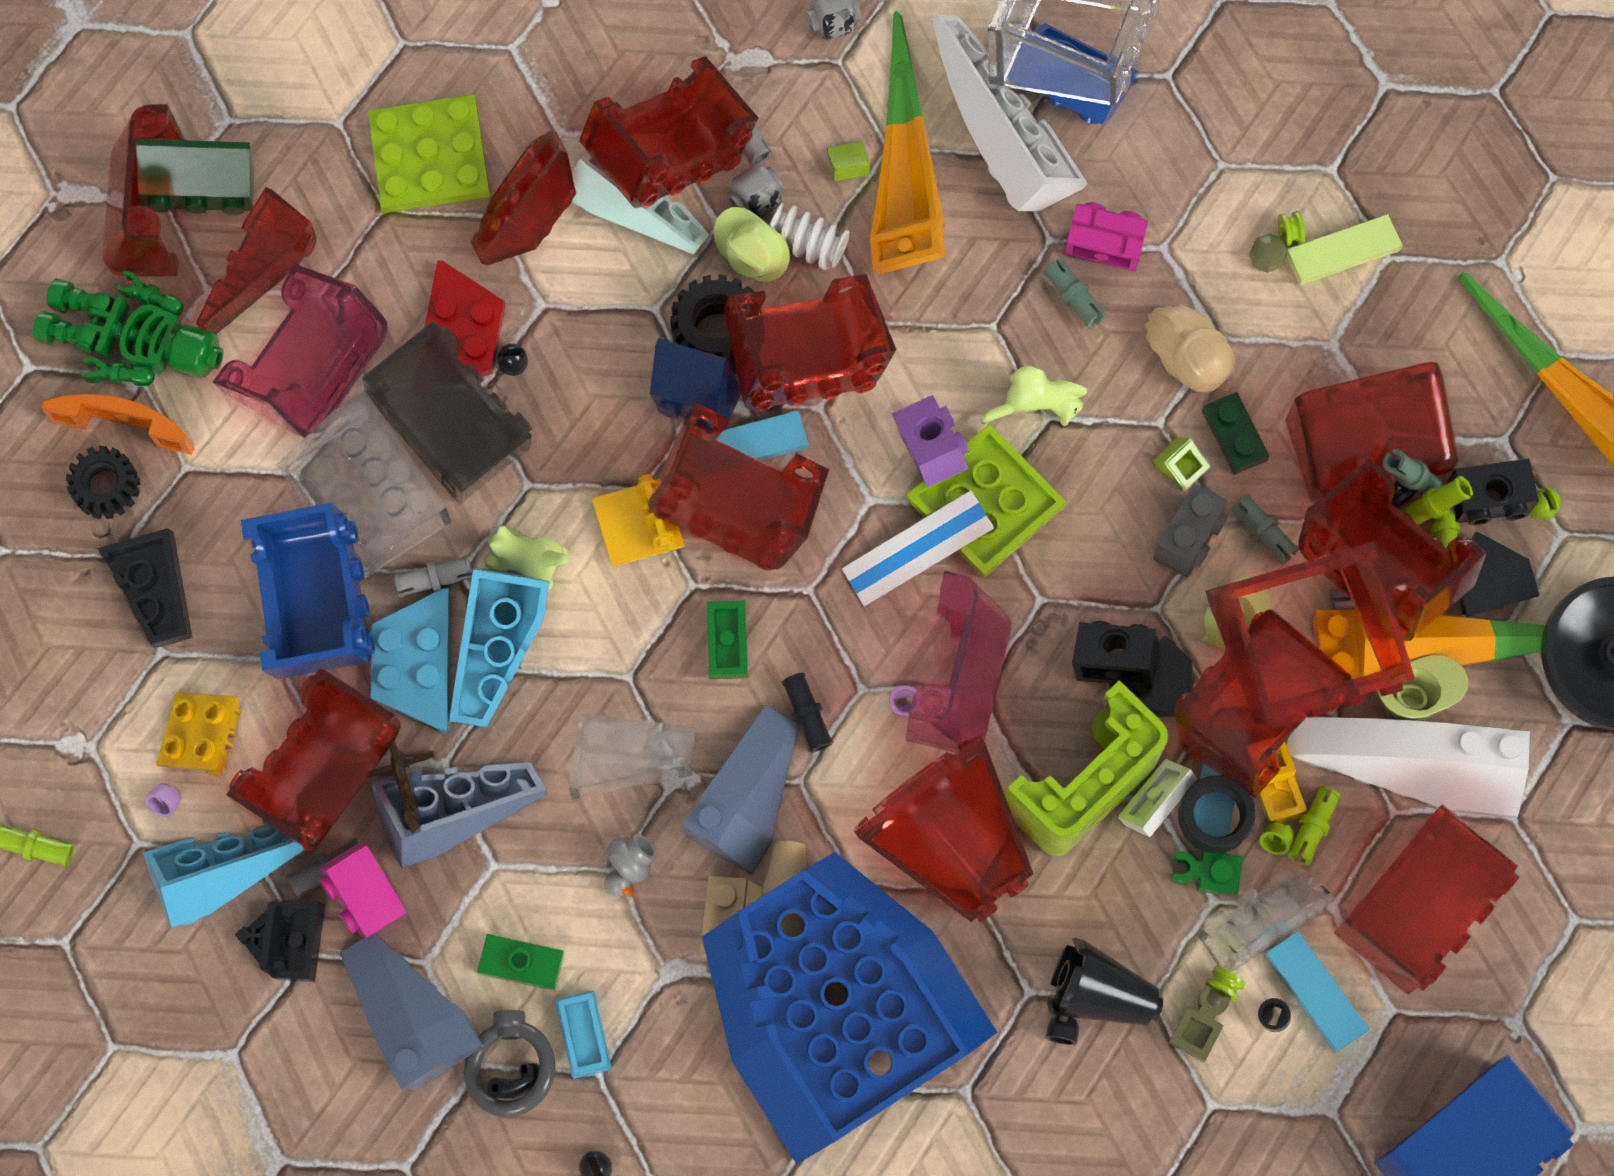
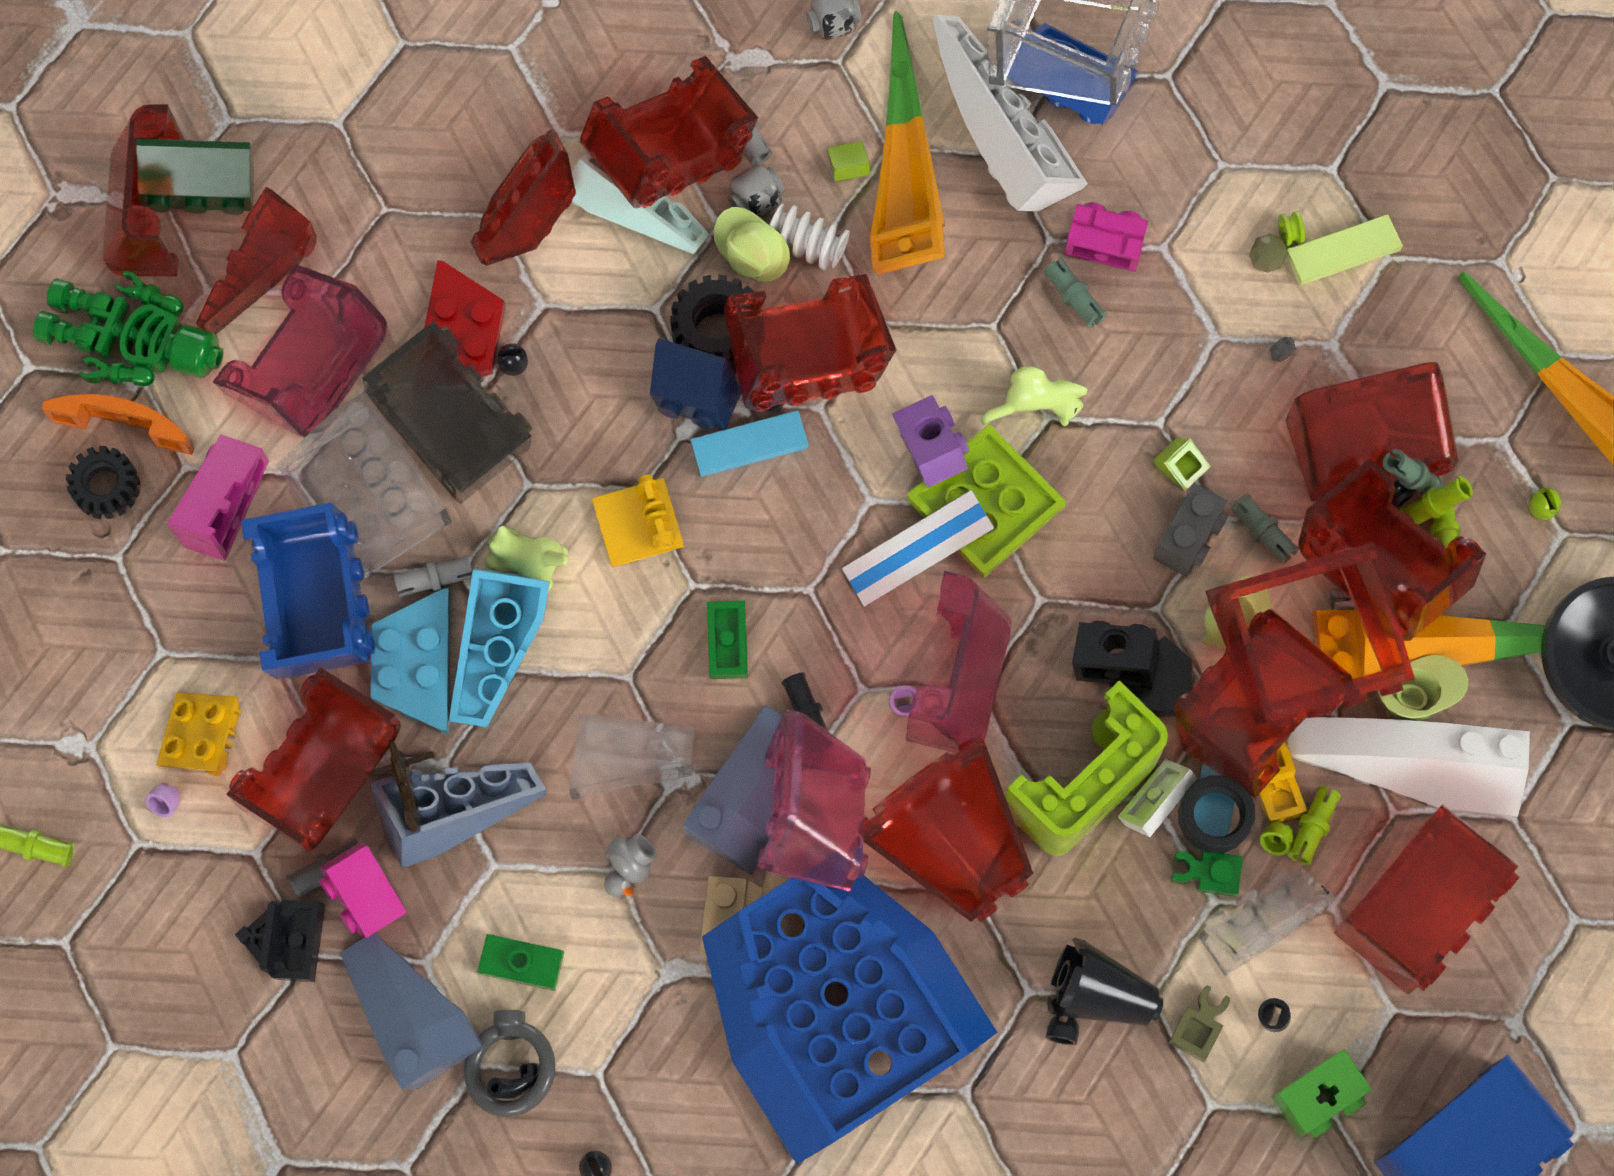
(152, 582): black wing -> none
(203, 877): medium azure wedge -> none
(219, 497): none -> dark pink wedge
(428, 154): lime plate -> none
(583, 1035): medium azure tile -> none
(734, 497): clear red windscreen -> none
(815, 805): none -> clear pink windscreen
(1190, 347): tan hair -> none
(1225, 983): lime bush -> none
(1235, 433): dark green plate -> none
(1283, 349): none -> dark grey piece
(1316, 992): medium azure tile -> none
(1339, 1077): none -> bright green brick
(1502, 580): black slope -> none
(1510, 479): black brick -> none

